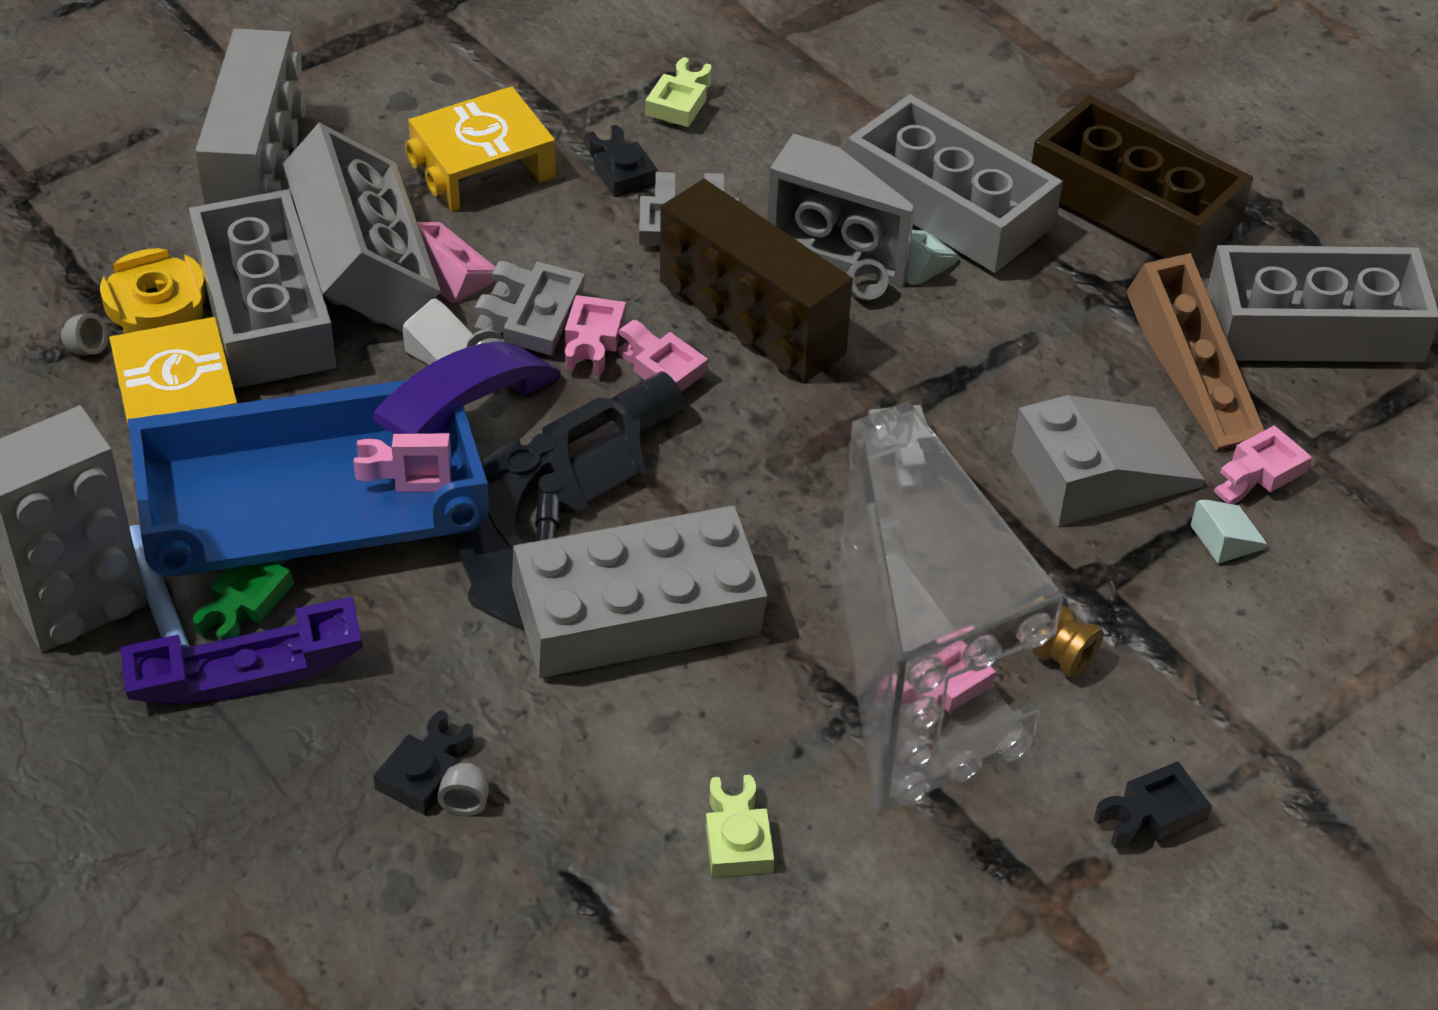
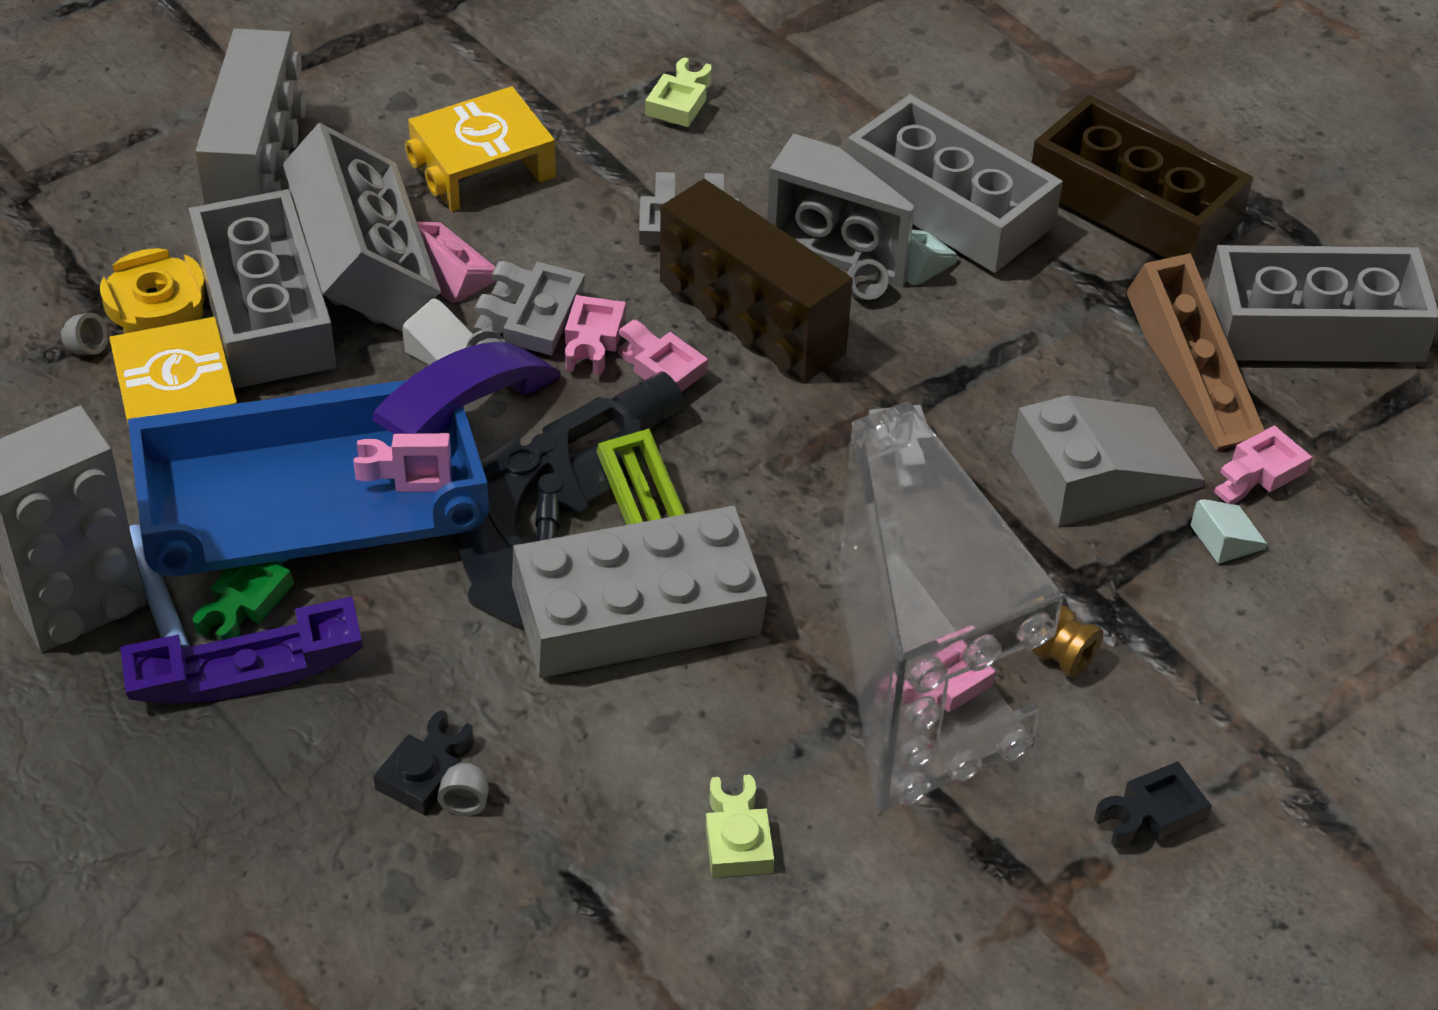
(617, 481): none -> lime tile
(620, 165): black plate -> none

